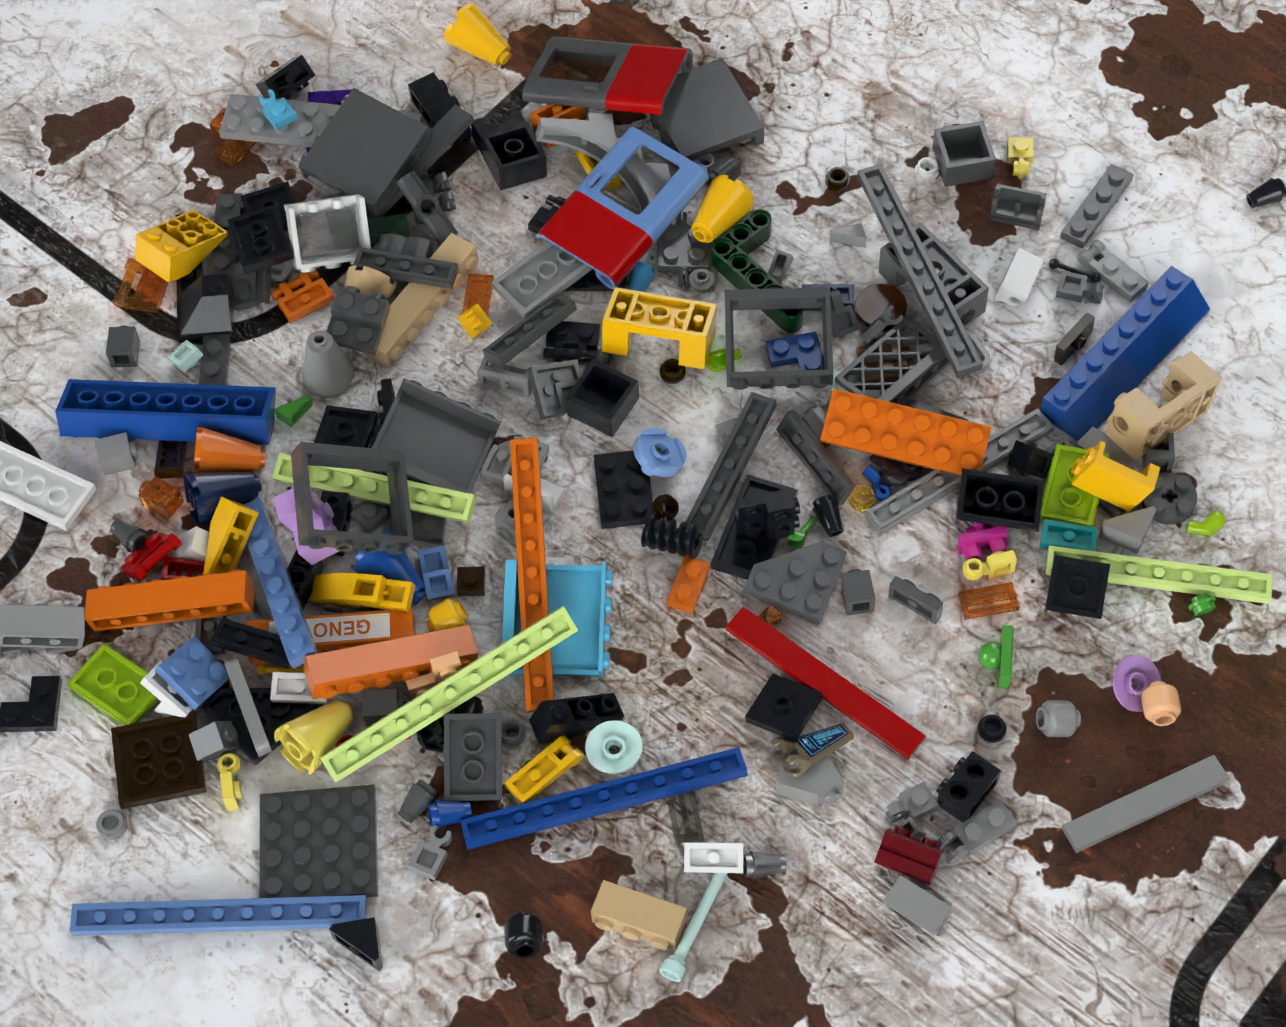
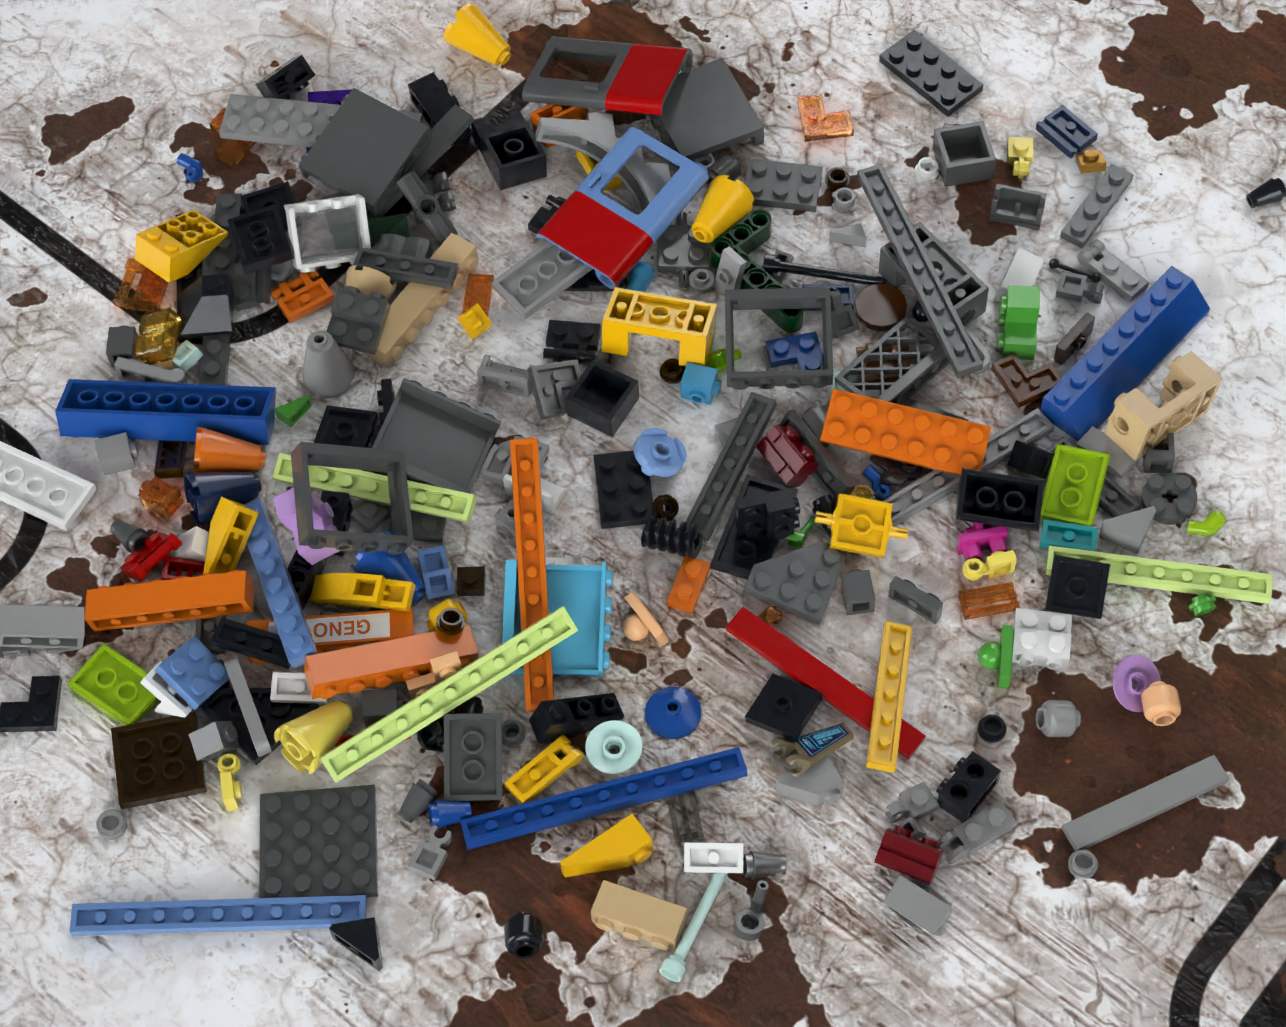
(135, 371): none -> light grey plate
(158, 336): none -> clear yellow brick
(193, 167): none -> blue arm
(261, 669): yellow hinge -> none
(277, 111): medium azure plate -> none
(450, 621): none -> dark brown plate
(529, 330): dark grey plate -> none
(614, 849): none -> yellow slope
(642, 622): none -> light nougat tile
(673, 723): none -> blue dish
(700, 383): none -> dark azure brick
(729, 271): none -> light grey plate
(752, 917): none -> dark grey plate
(773, 265): none -> black piece
(784, 184): none -> dark grey plate
(787, 455): none -> dark red brick
(822, 125): none -> clear orange plate
(841, 195): none -> light grey plate
(861, 525): none -> yellow plate
(875, 329): dark grey plate -> none
(889, 697): none -> yellow tile
(918, 312): none -> black hinge
(931, 73): none -> plate
(1019, 321): none -> bright green brick
(1024, 385): none -> reddish brown plate
(1042, 638): none -> white plate
(1066, 131): none -> dark blue plate
(1082, 864): none -> light grey plate
(1090, 161): none -> pearl gold plate
(1113, 480): yellow panel -> none

